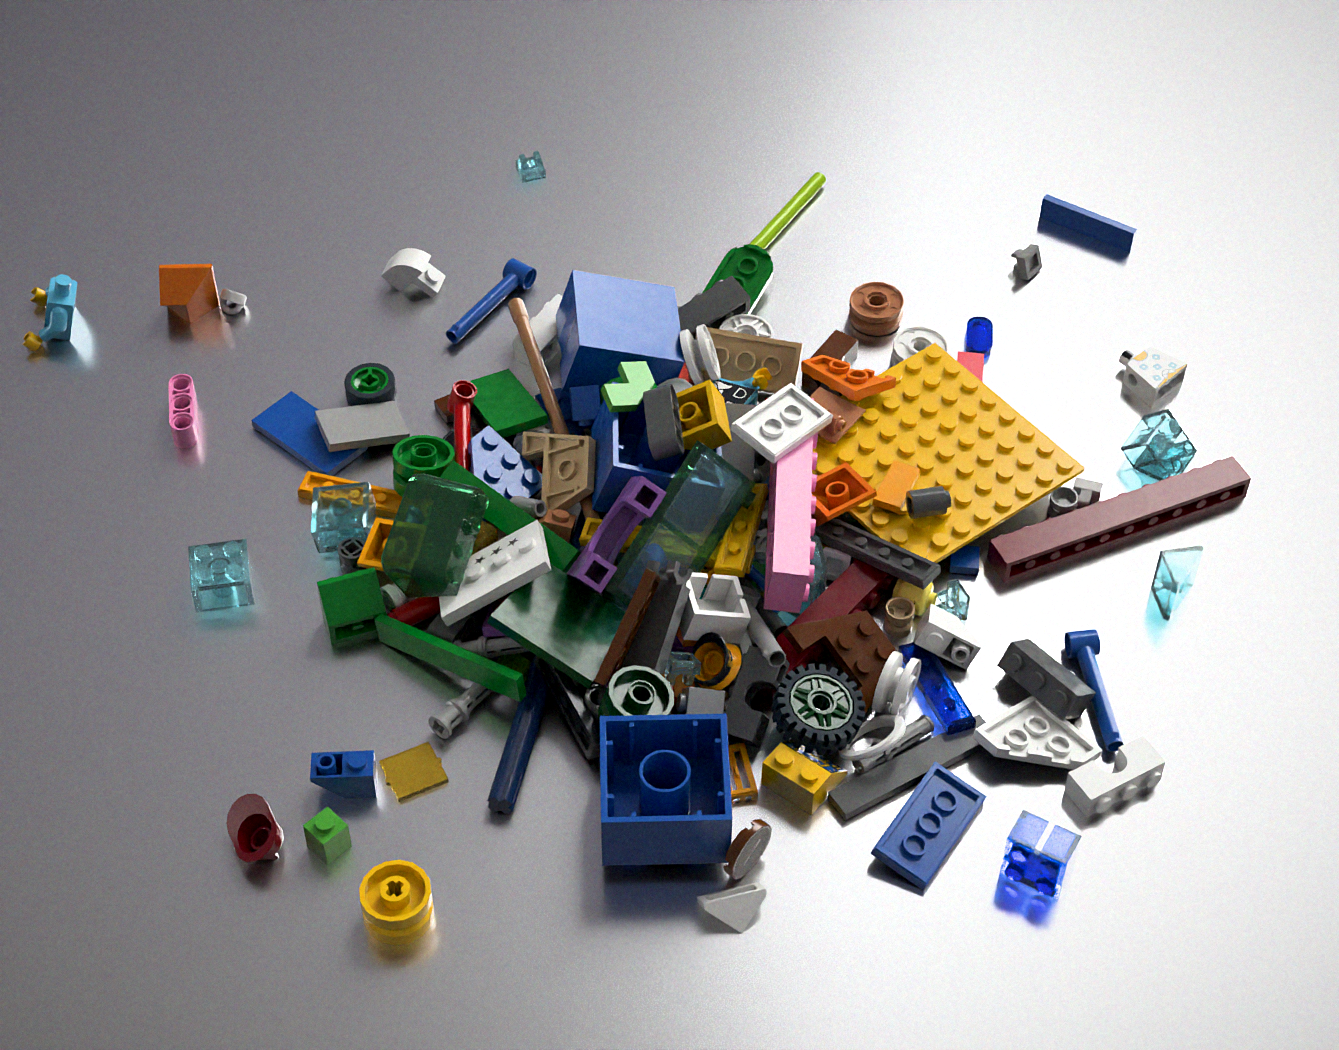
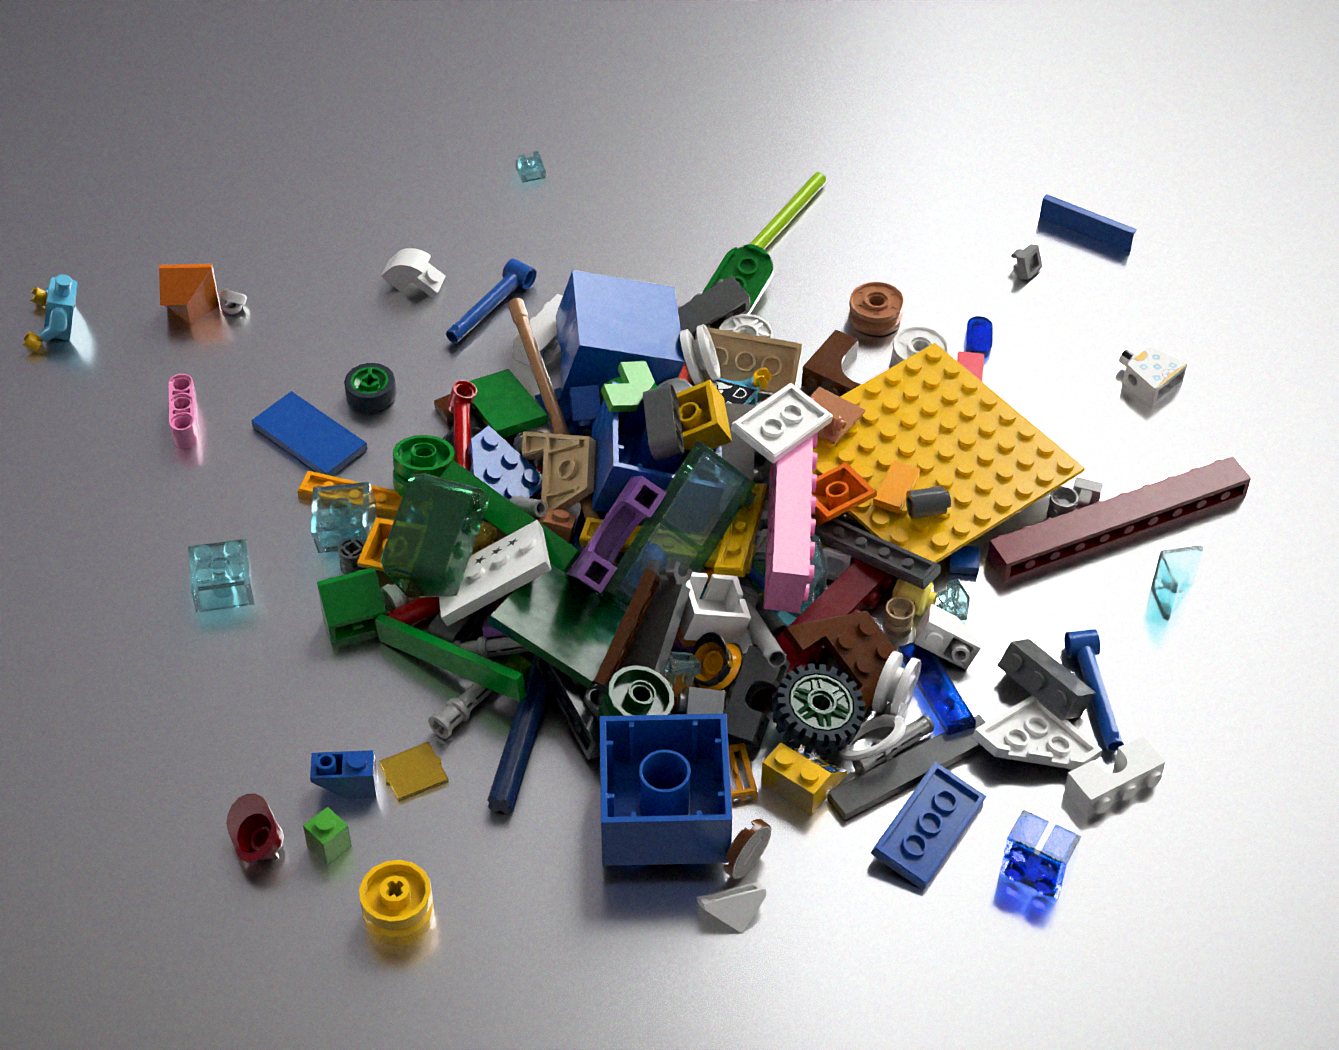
(361, 426): light grey tile -> none
(843, 379): orange wing -> none
(1159, 446): clear light blue slope -> none

